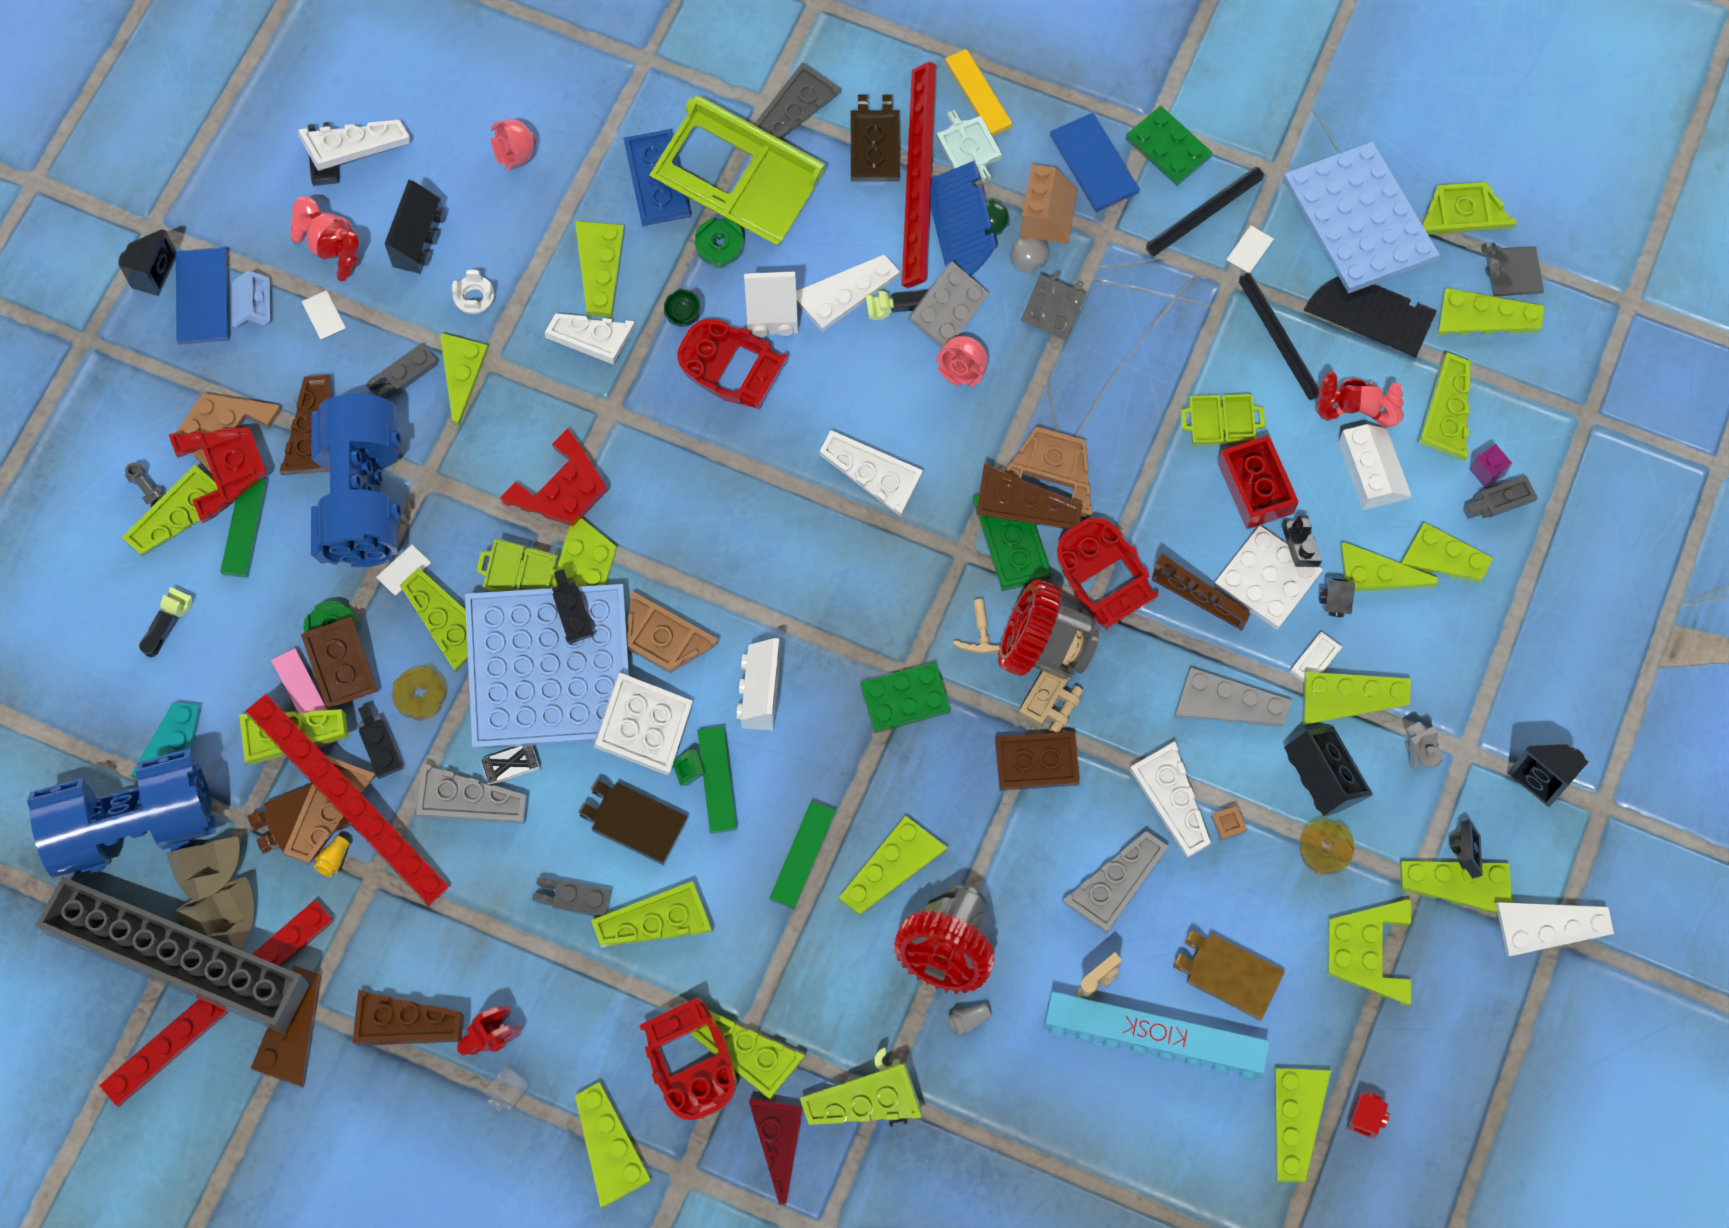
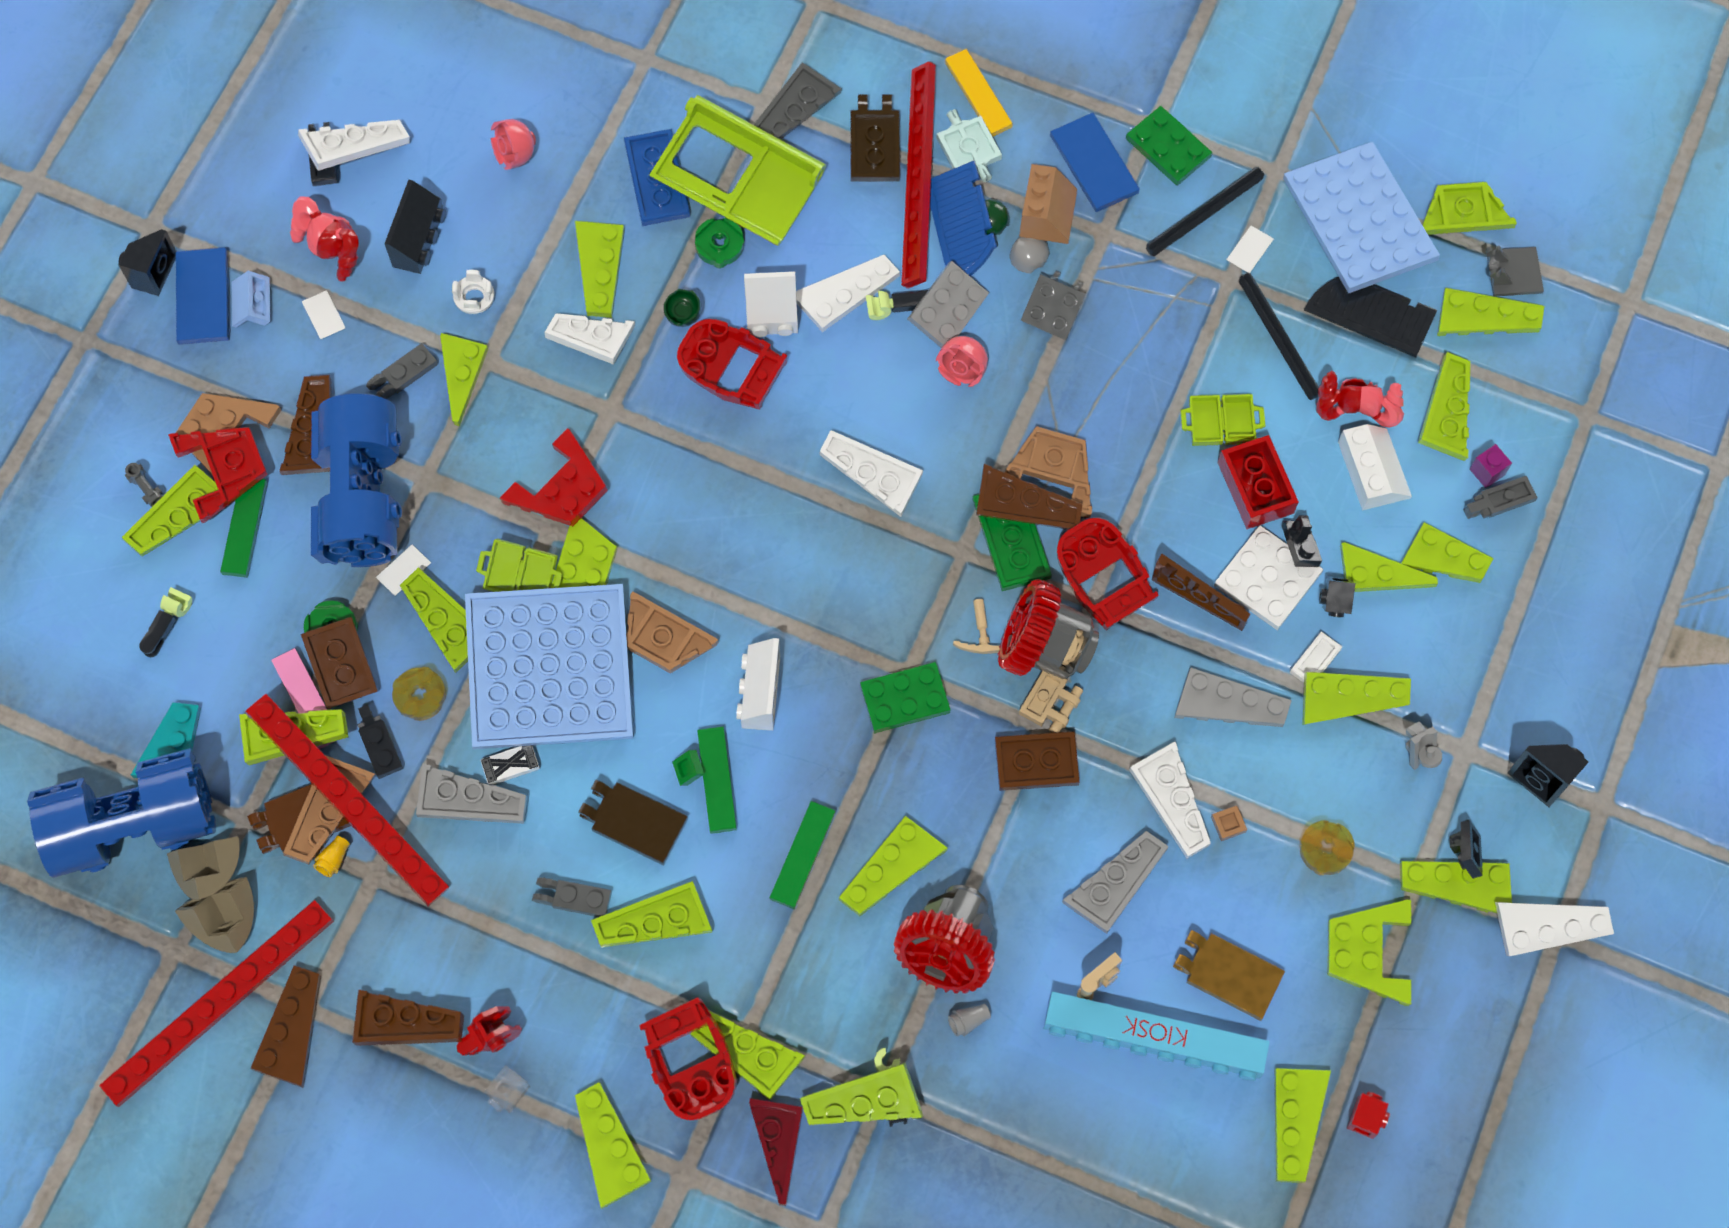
(173, 955): dark grey brick -> none
(571, 609): black hinge -> none
(643, 724): white plate -> none
(1327, 770): black slope -> none

